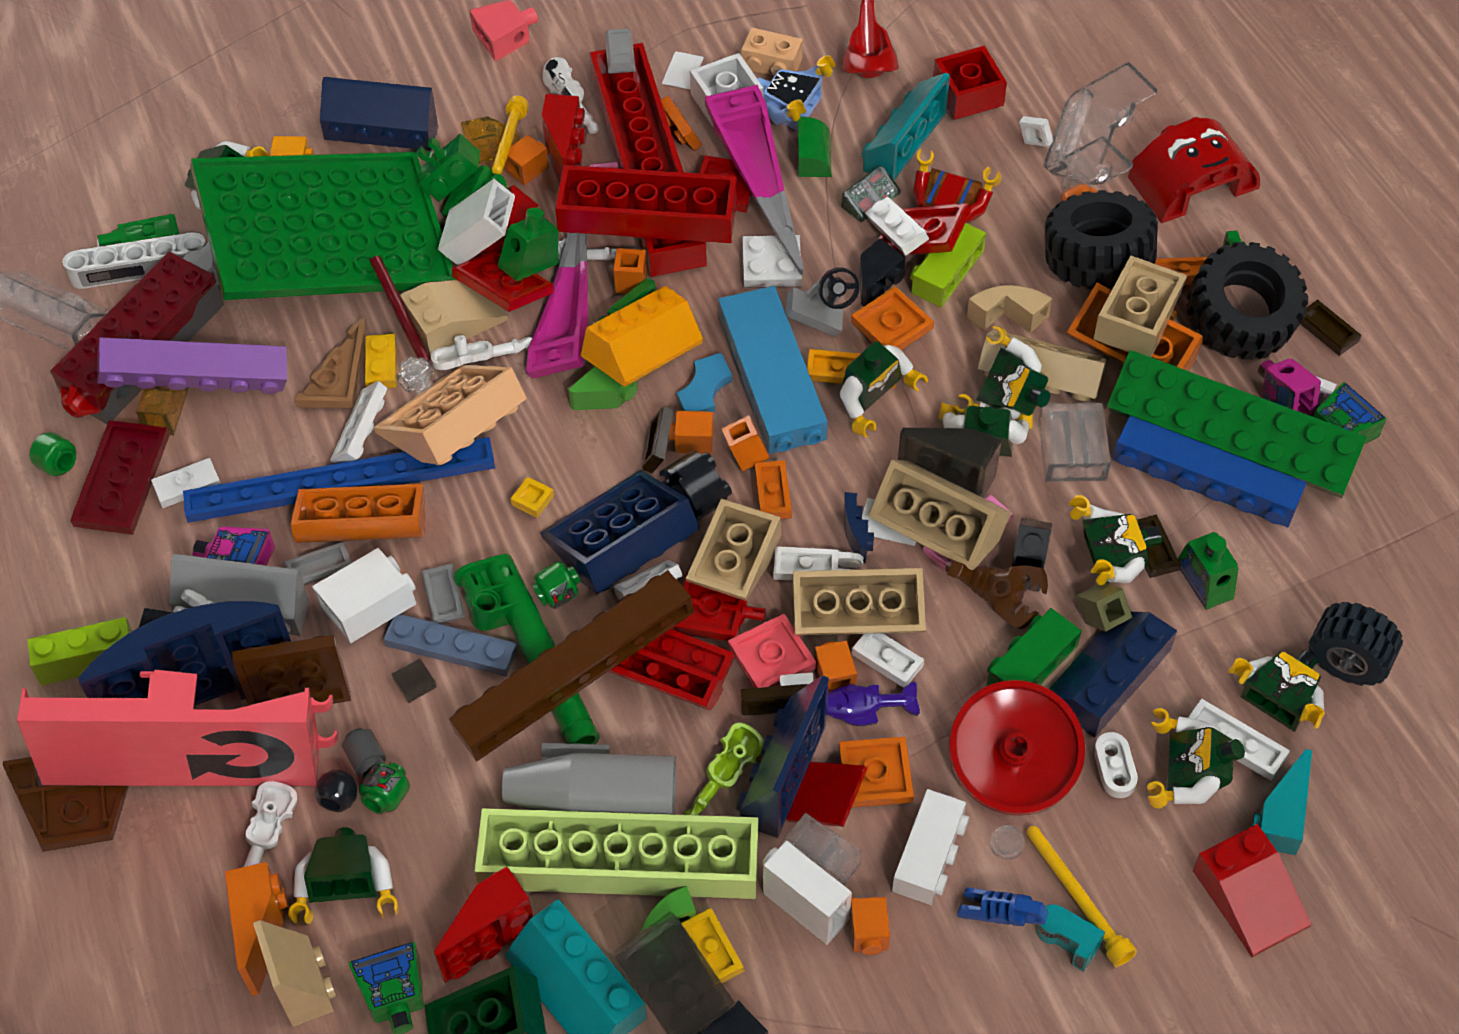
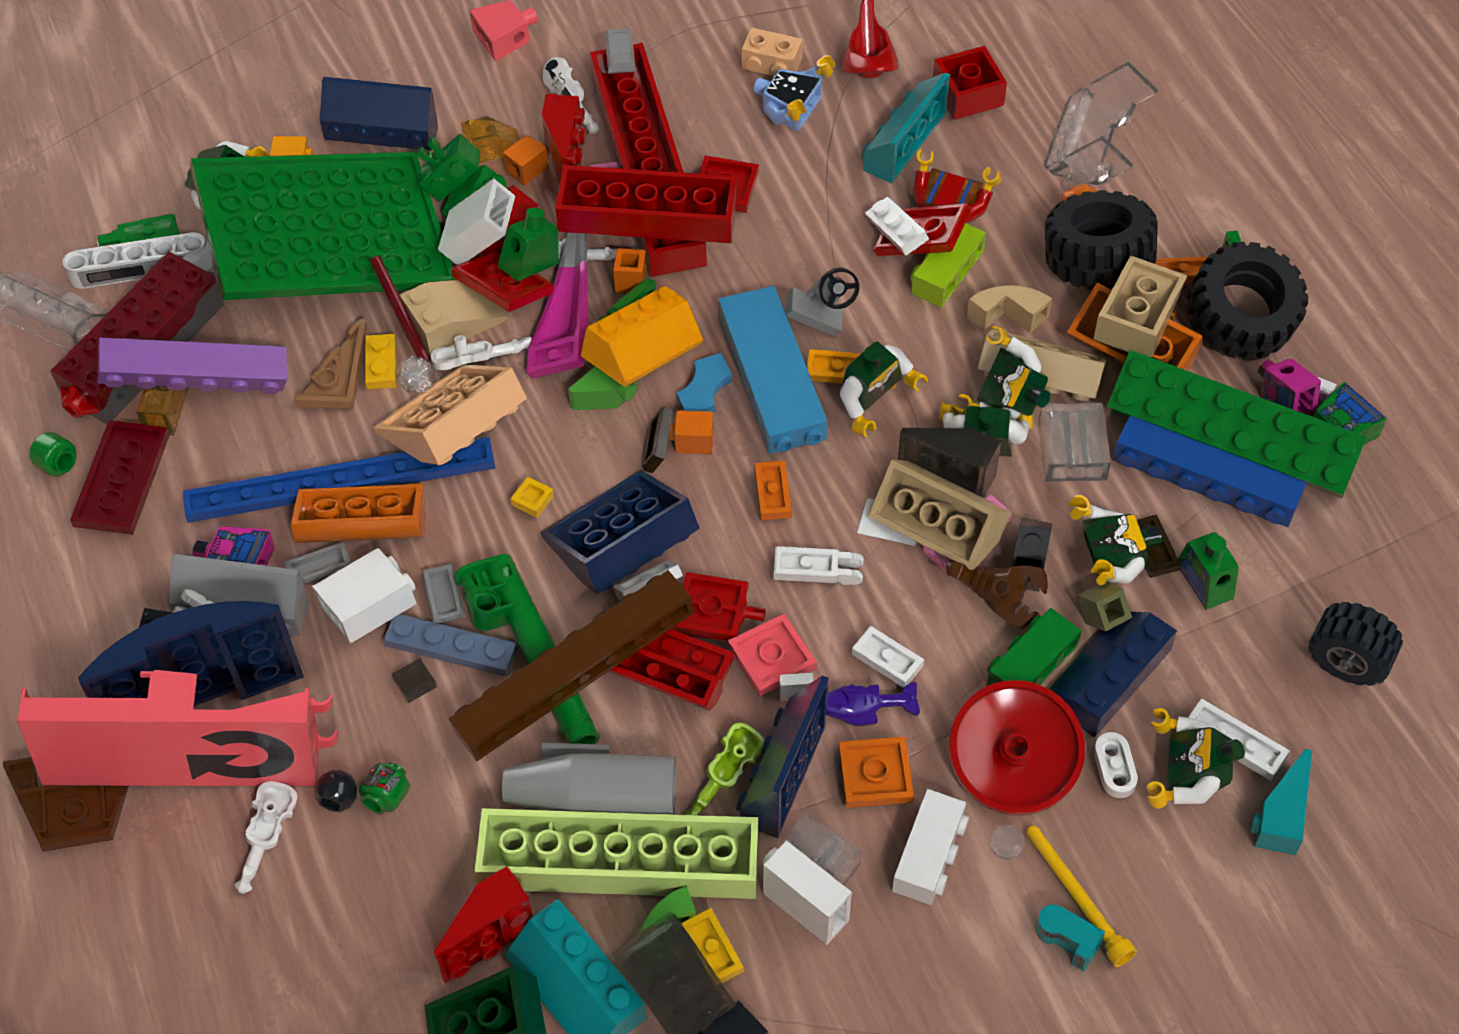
(69, 652): lime brick -> none
(171, 485): white plate -> none
(252, 897): orange slope -> none
(290, 668): reddish brown plate -> none
(295, 972): tan slope -> none
(341, 870): dark green torso -> none
(359, 423): white plate -> none
(362, 750): dark grey brick -> none
(391, 985): torso -> none
(516, 110): yellow piece -> none
(556, 585): green head -> none
(679, 69): white sticker -> none
(684, 131): orange plate -> none
(698, 481): black brick -> none
(720, 77): white brick -> none
(735, 550): tan slope -> none
(745, 443): orange brick -> none
(746, 133): dark pink plate -> none
(766, 699): dark brown tile -> none
(768, 263): white plate -> none
(813, 148): green brick -> none
(827, 792): red piece -> none
(836, 663): orange brick -> none
(856, 527): dark blue slope -> none
(858, 601): tan slope -> none
(868, 191): slope -> none
(870, 925): orange brick -> none
(879, 270): black slope -> none
(892, 320): orange plate -> none
(1002, 908): blue hinge -> none
(1036, 131): white tile -> none
(1187, 162): red cylinder -> none
(1252, 890): slope -> none
(1283, 687): torso -> none
(1330, 328): dark brown tile -> none

